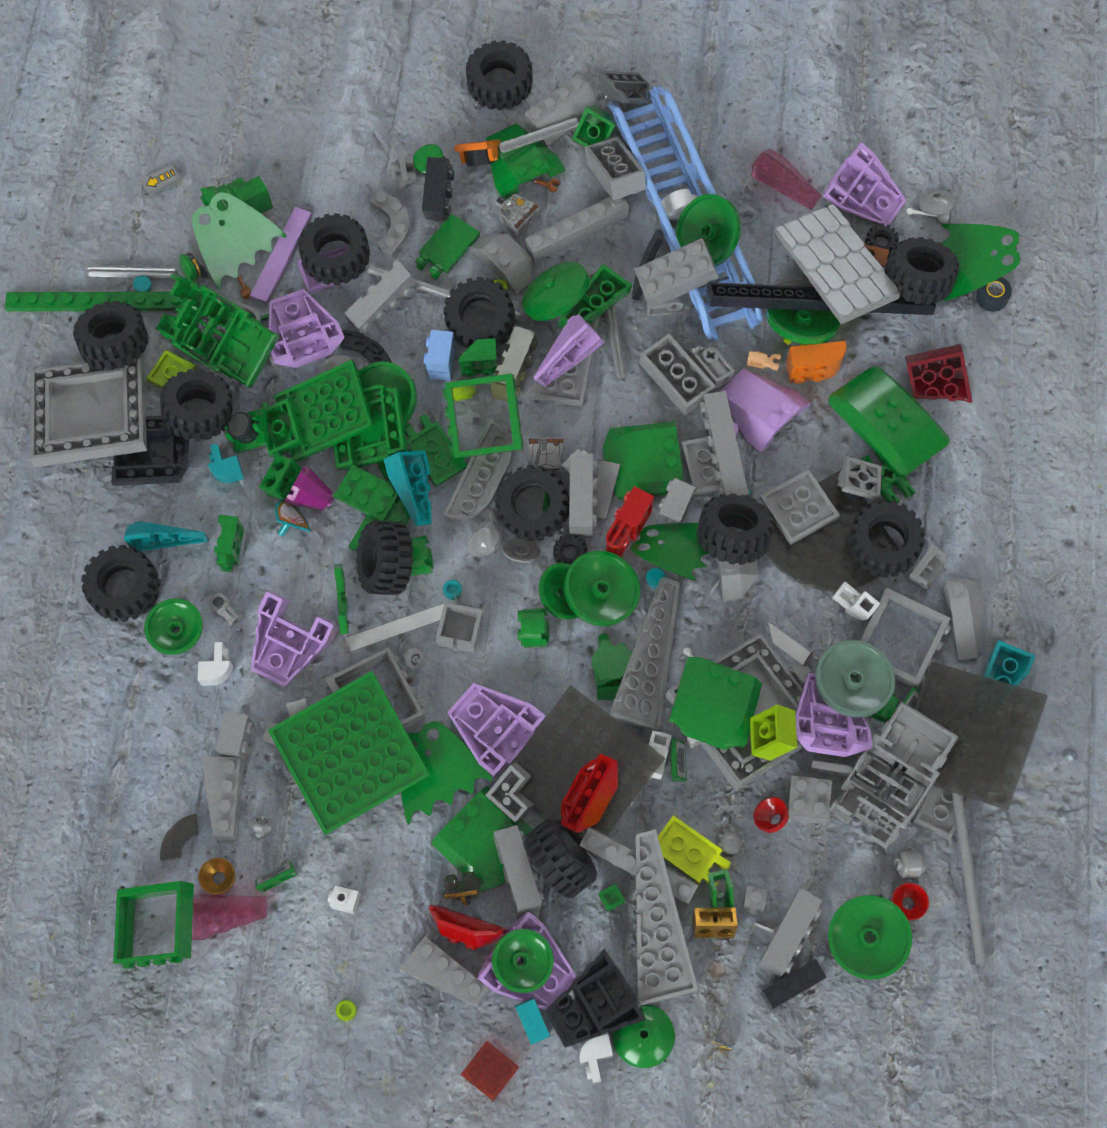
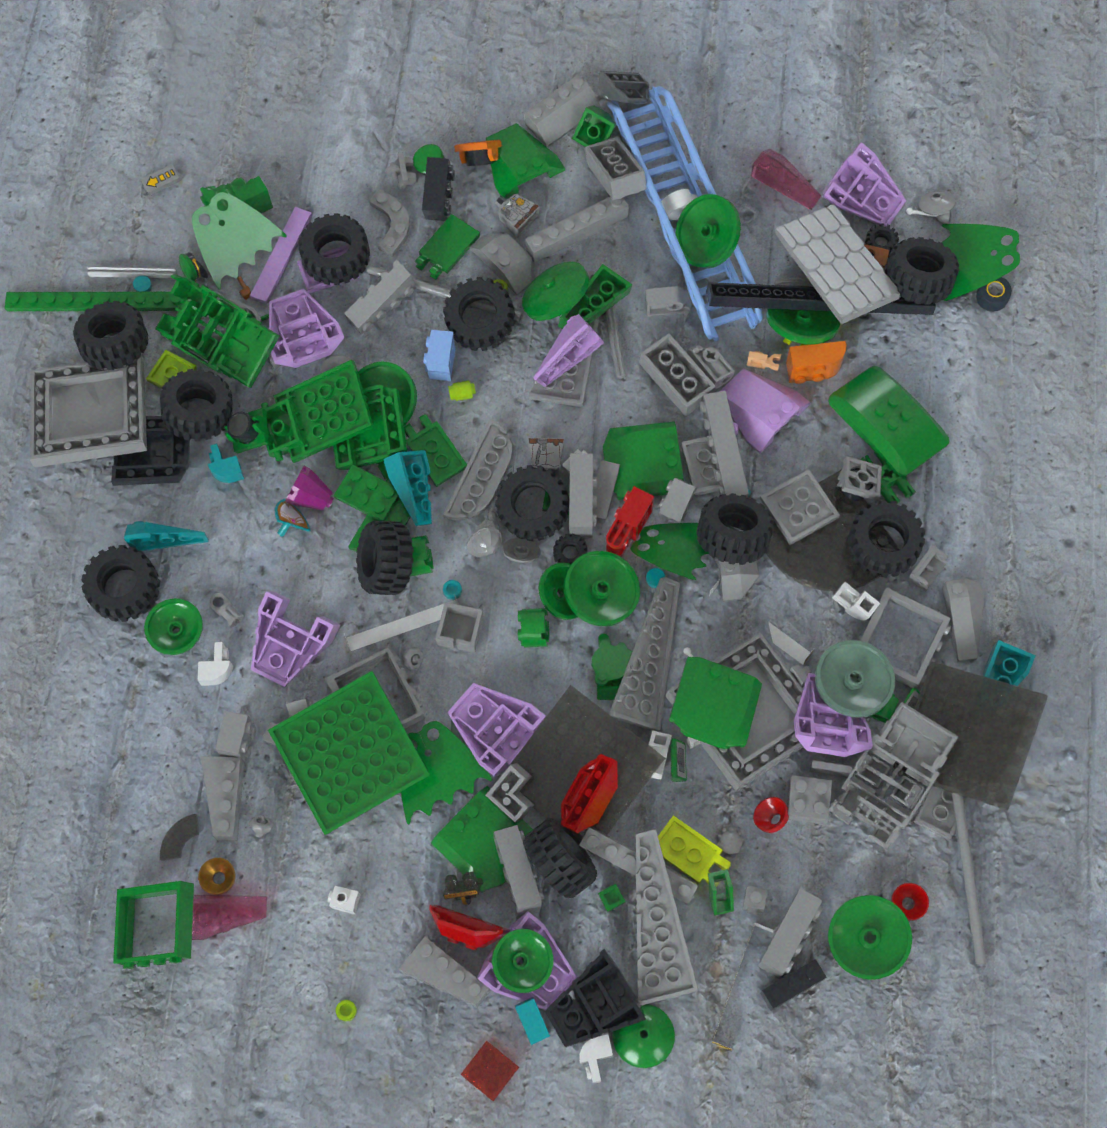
(229, 542): green hips -> none
(275, 877): green slope -> none
(280, 477): green brick -> none
(342, 599): green tile -> none
(365, 346): black tile -> none
(479, 358): green slope -> none
(496, 56): black tyre -> none
(513, 412): green window -> none
(515, 360): olive wedge -> none
(538, 135): light grey axle -> none
(549, 184): dark orange hand -> none
(648, 256): black tile -> none
(676, 273): light grey brick -> none
(714, 922): pearl gold brick -> none
(773, 732): lime brick -> none
(910, 864): light grey head -> none
(939, 374): dark red wedge -> none

